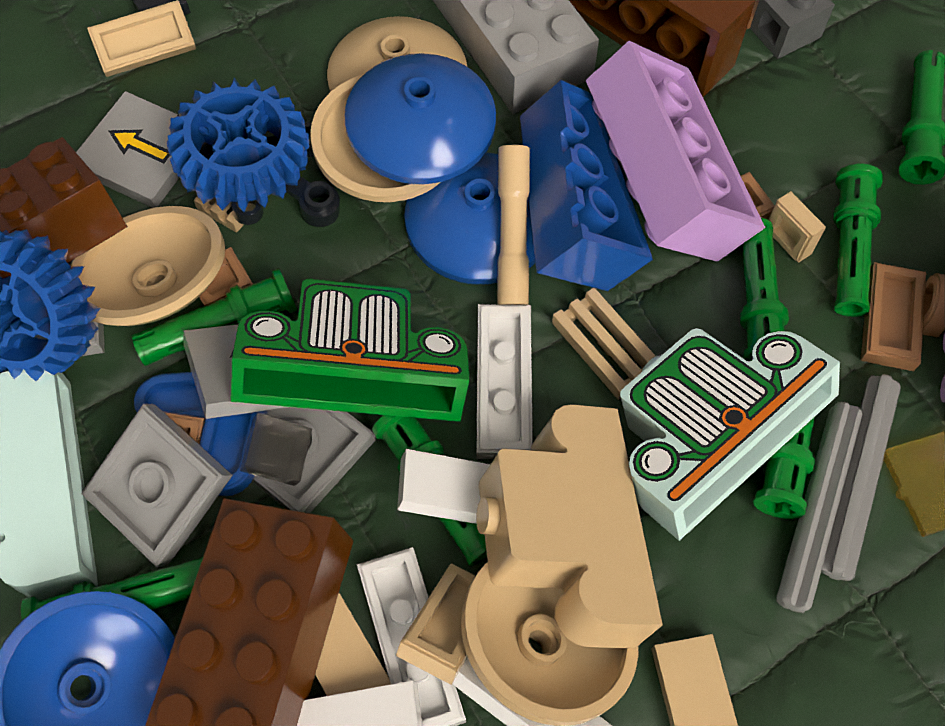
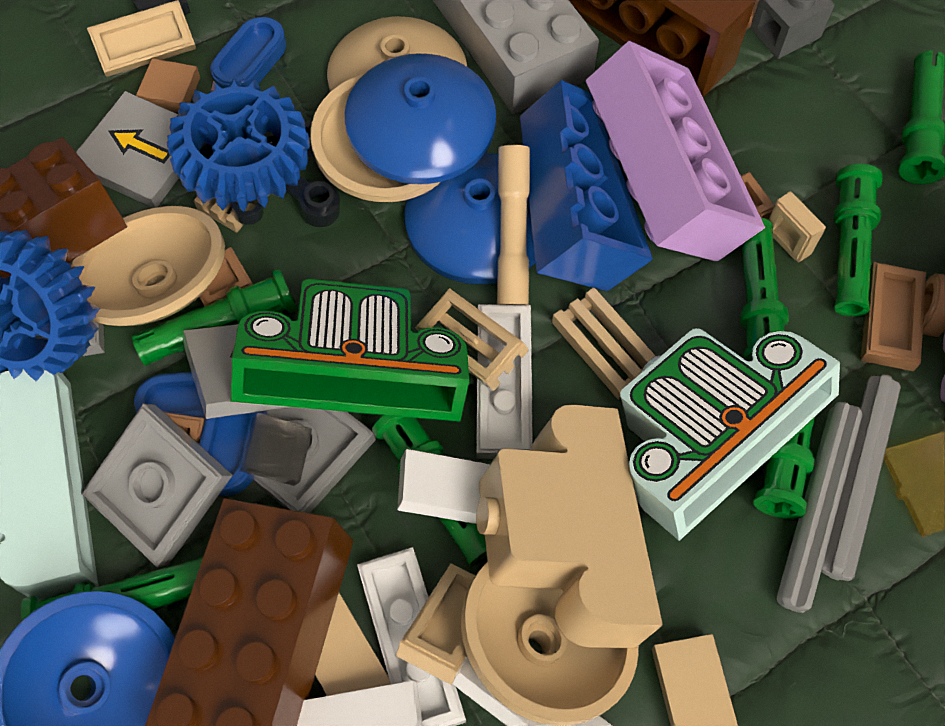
(169, 84): none -> medium nougat tile
(249, 53): none -> blue tile
(501, 361): none -> tan tile

